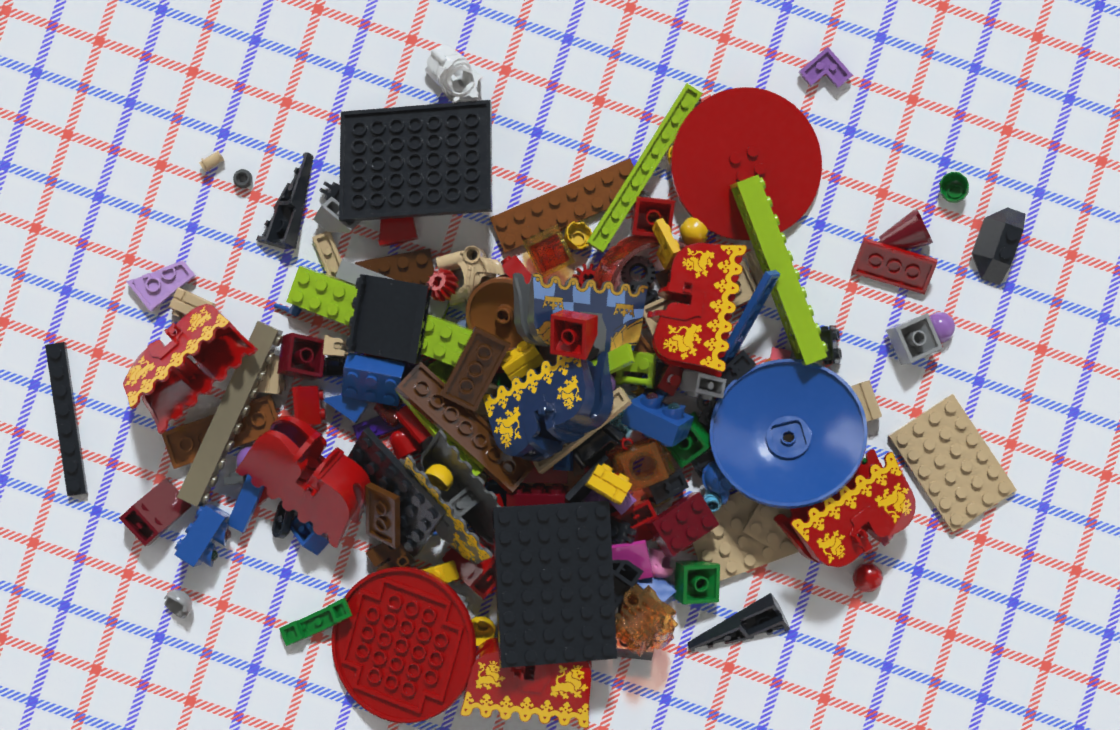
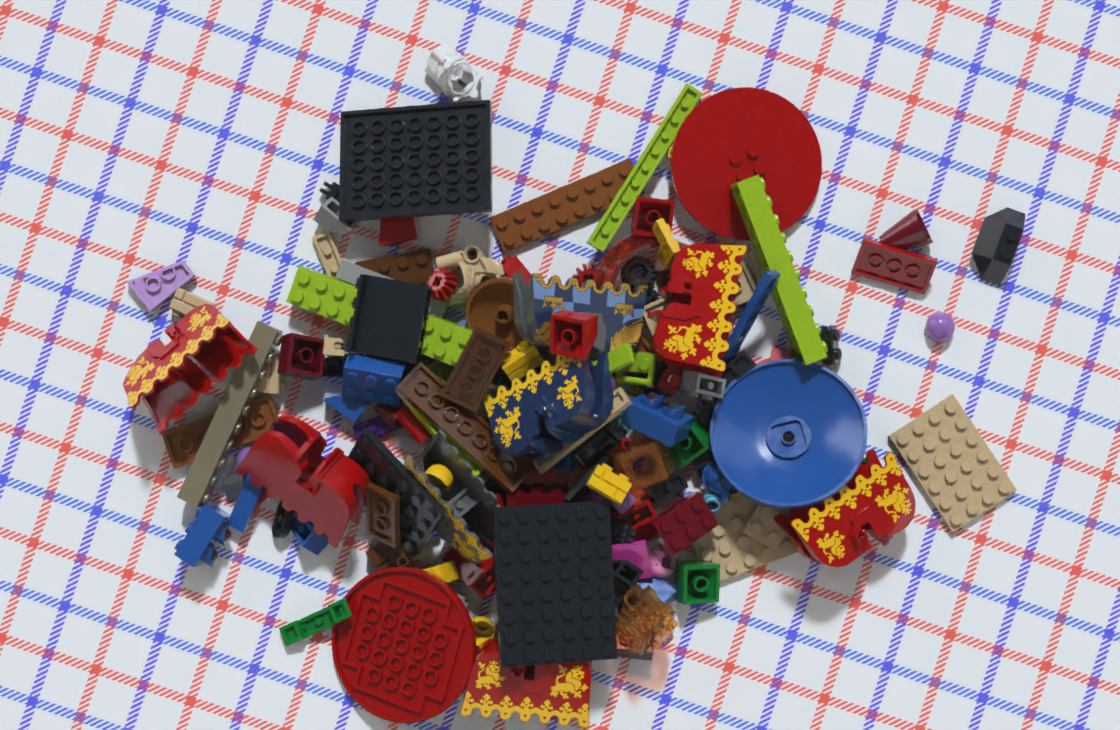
(66, 419): black plate -> none
(155, 512): dark red slope -> none
(178, 603): light grey hair -> none
(211, 161): tan pin -> none
(242, 172): dark grey plate -> none
(285, 223): black wedge -> none
(293, 310): blue hand -> none
(308, 404): red slope -> none
(403, 443): red helmet -> none
(549, 251): piece -> none
(577, 235): yellow hair -> none
(693, 231): yellow hair -> none
(757, 618): black wedge -> none
(826, 64): medium lavender plate -> none
(867, 577): red hair -> none
(868, 400): tan brick -> none
(914, 339): light grey slope -> none
(954, 187): green hair -> none

